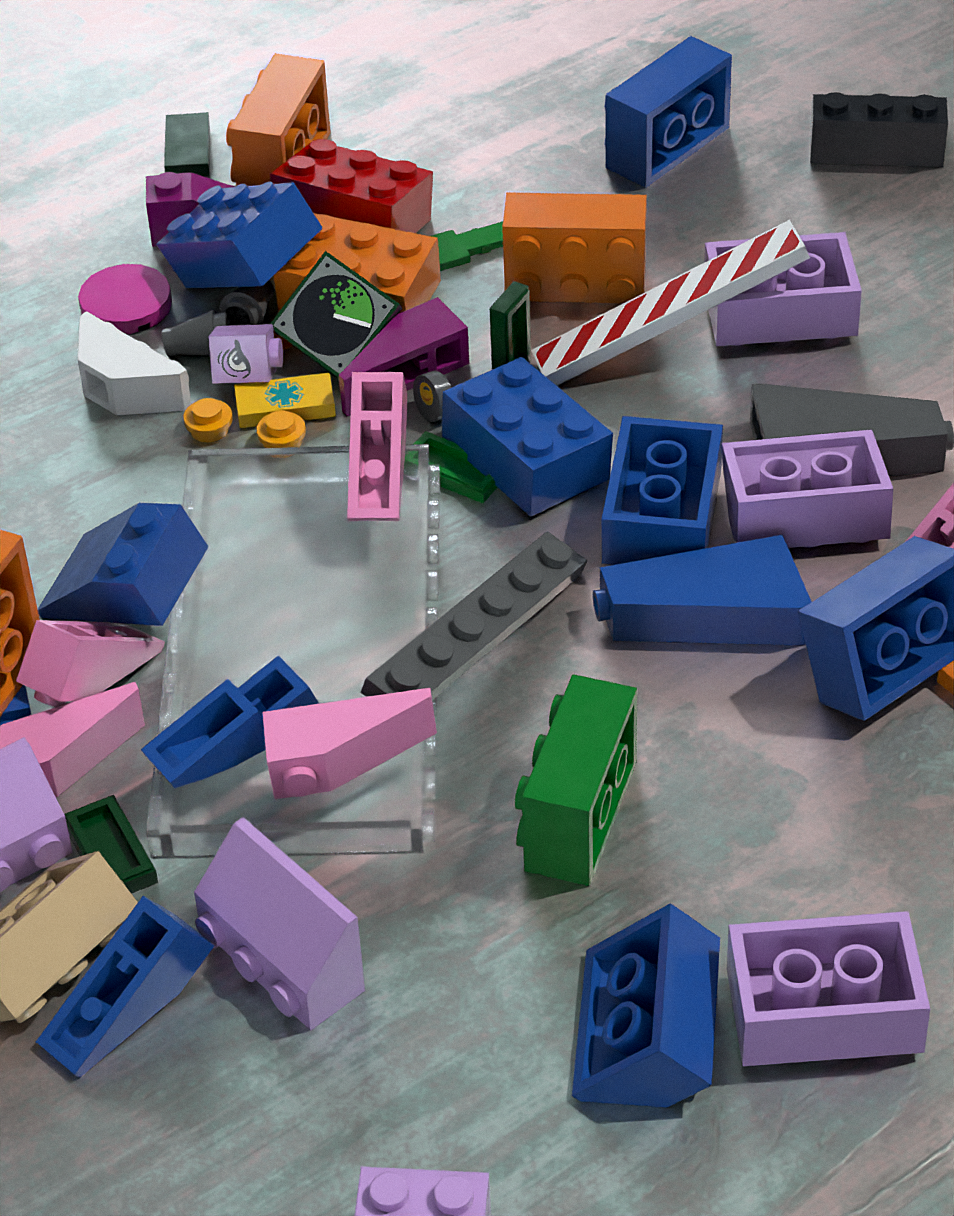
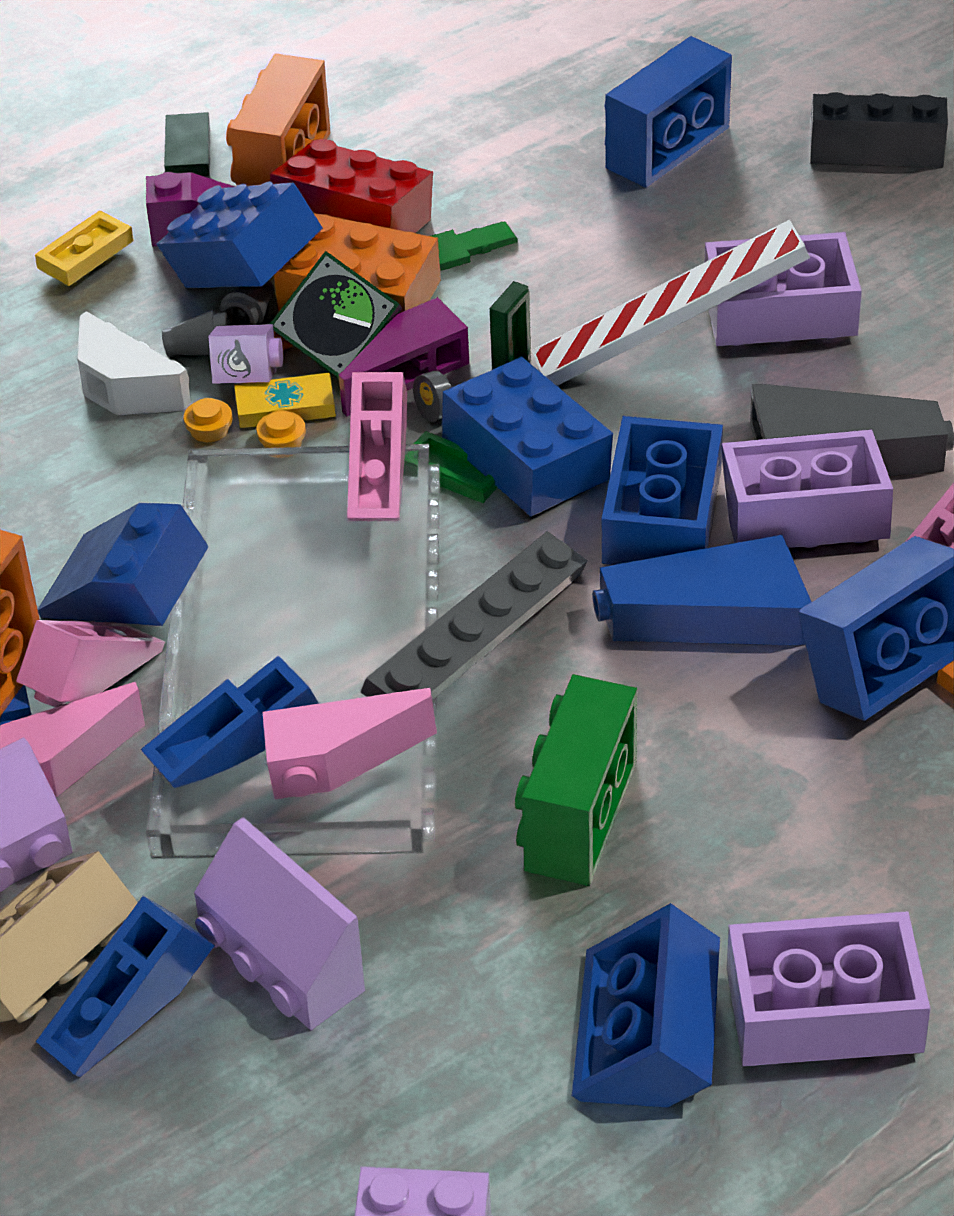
(84, 247): none -> yellow plate
(106, 829): dark green tile -> none
(126, 296): dark pink tile -> none
(576, 246): orange brick -> none

